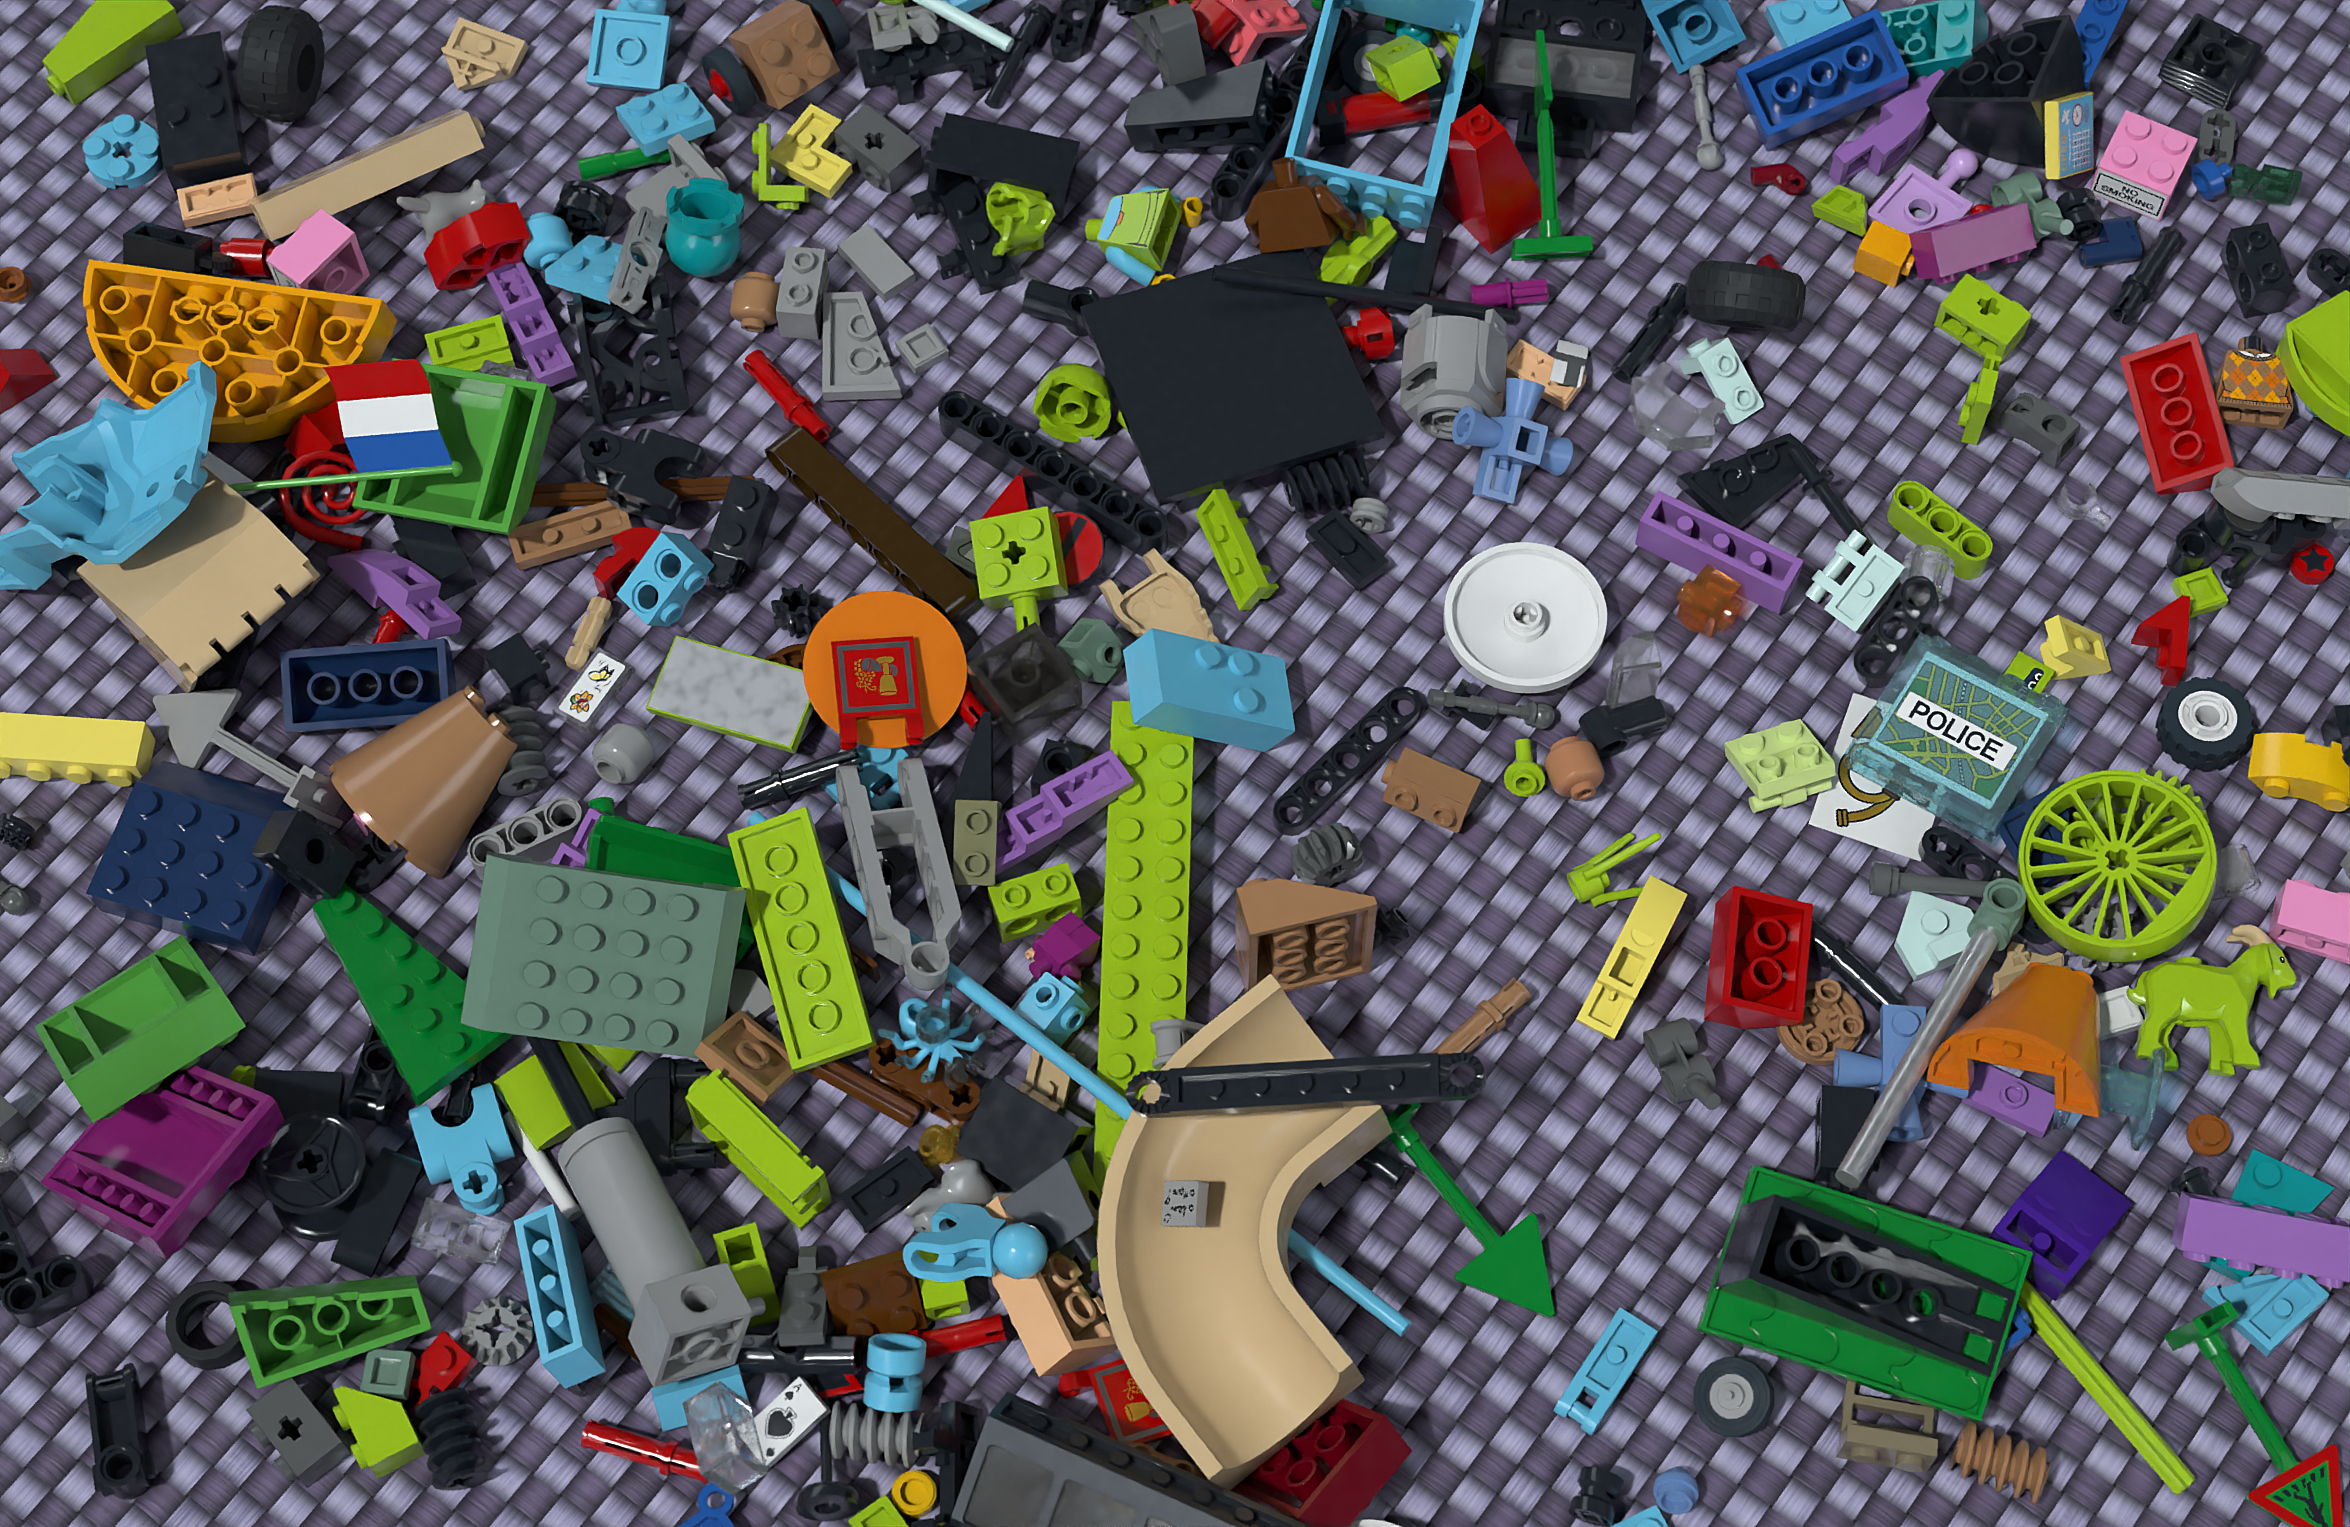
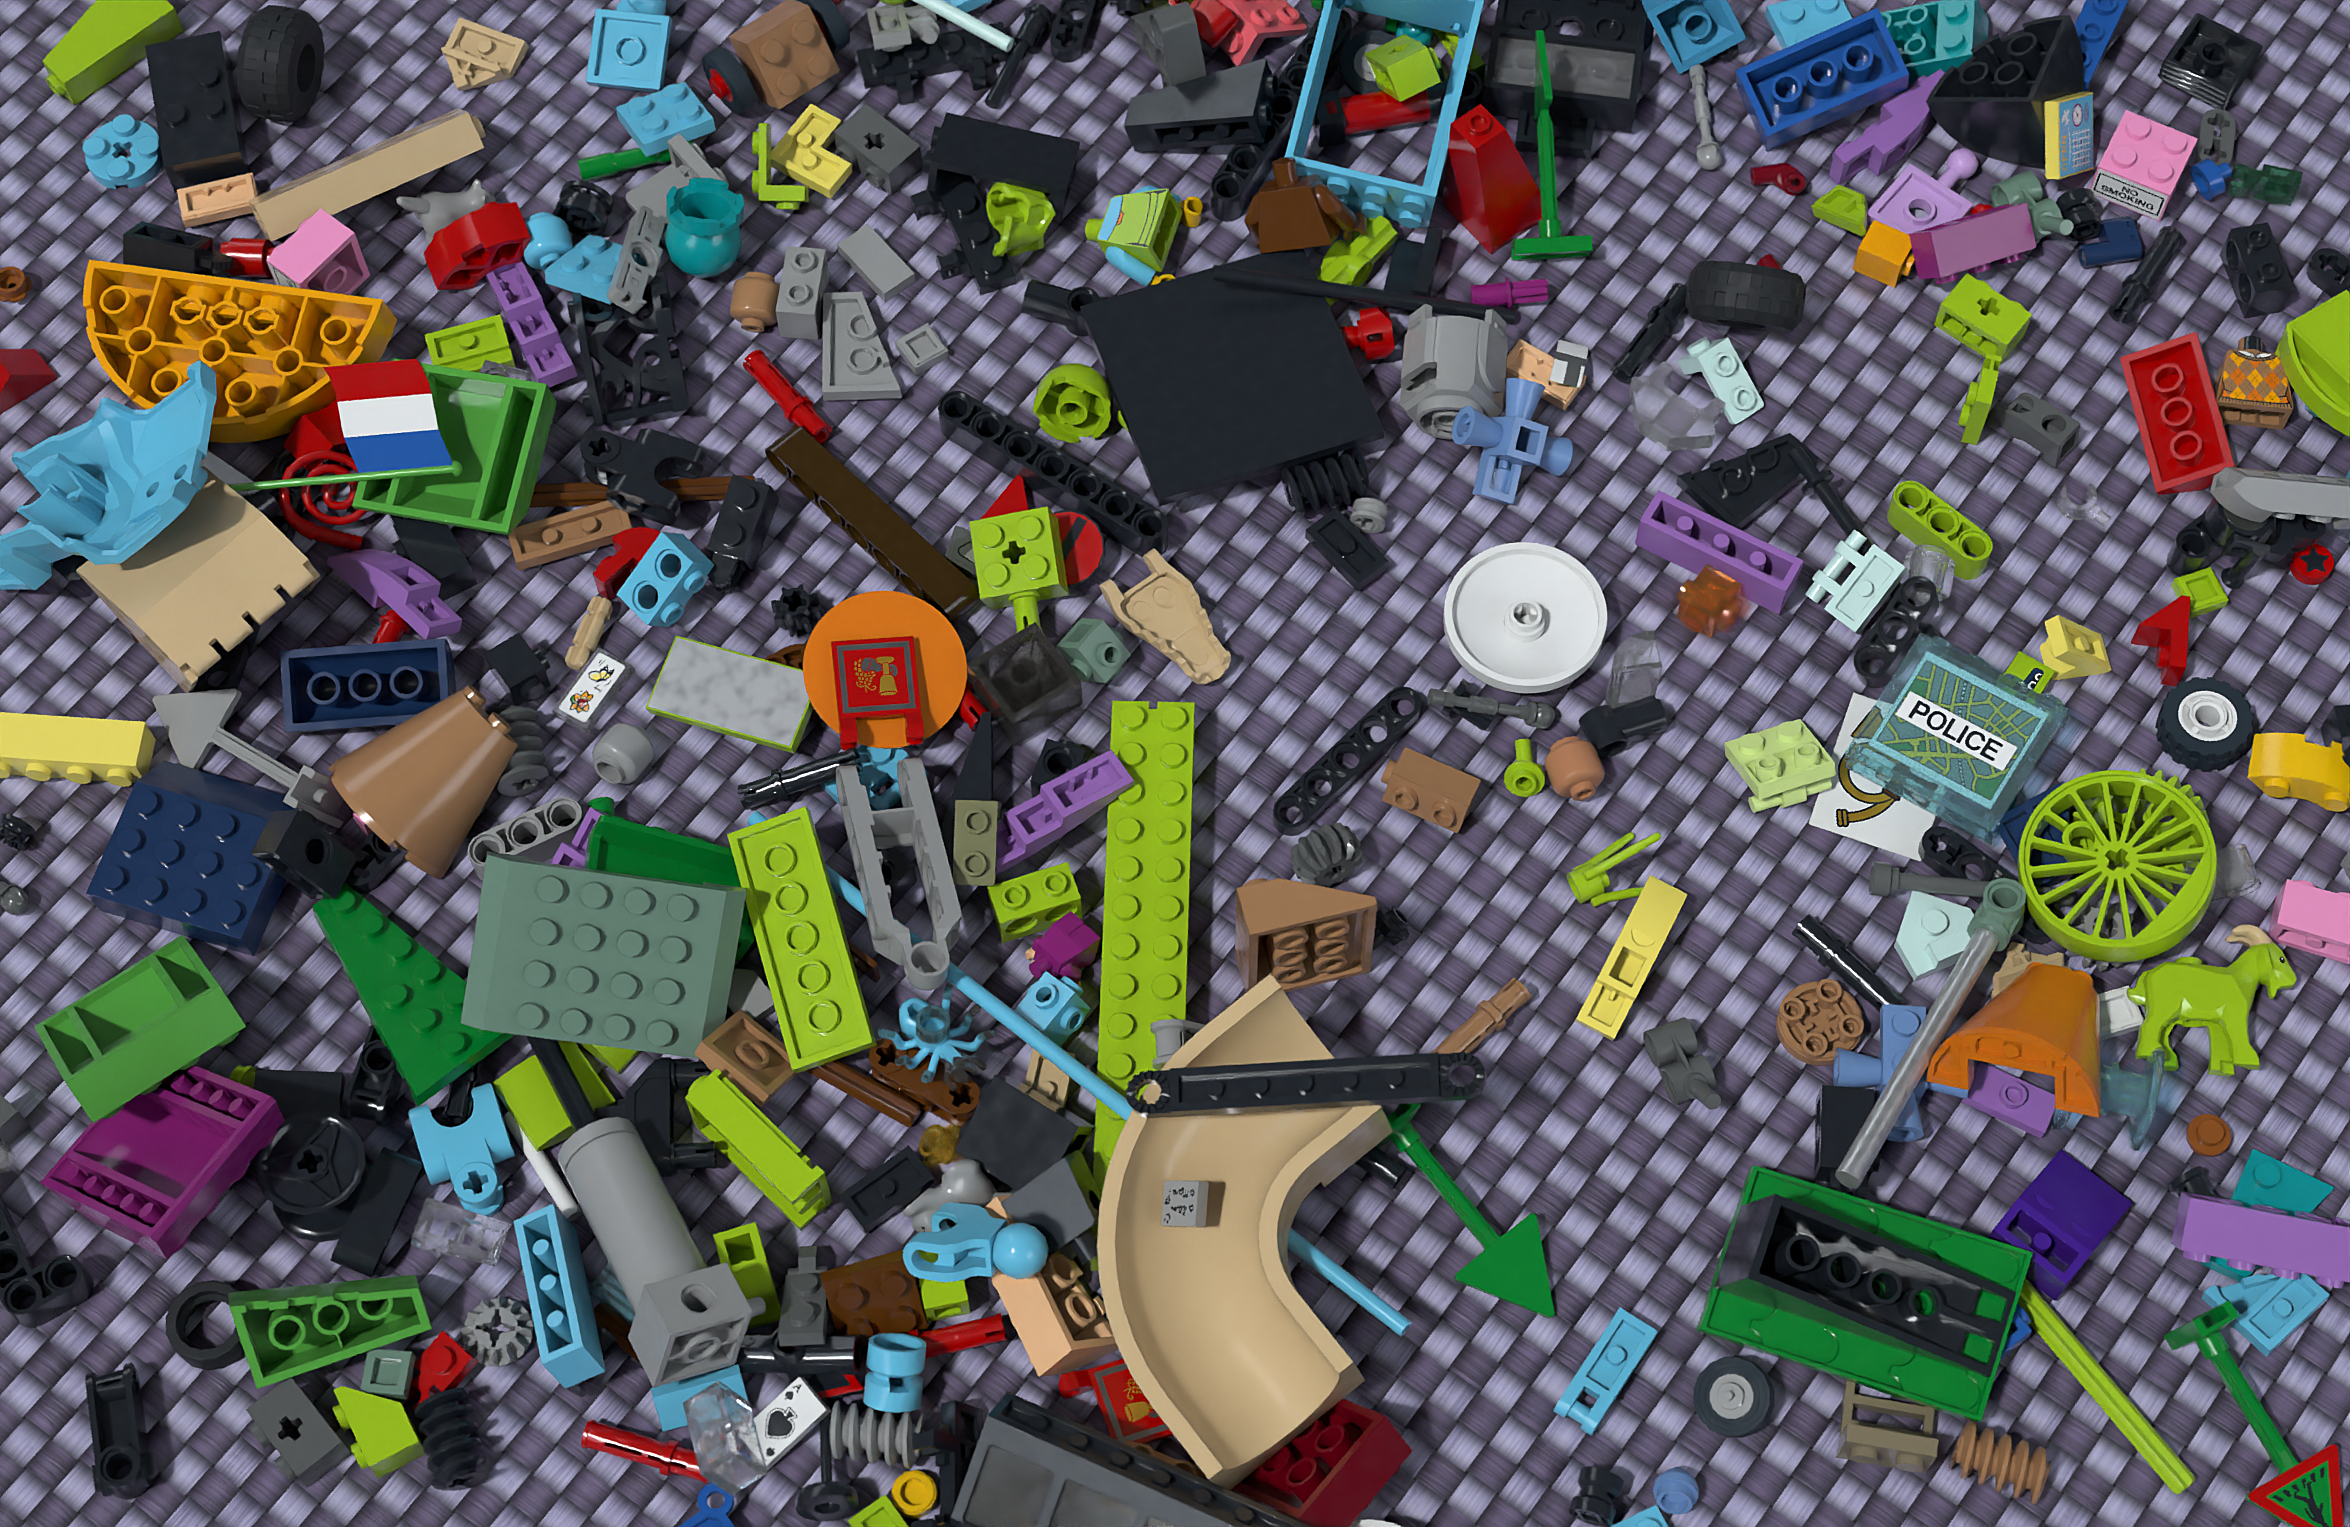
(1208, 690): medium azure brick -> none
(1234, 550): lime plate -> none
(1758, 960): red slope -> none

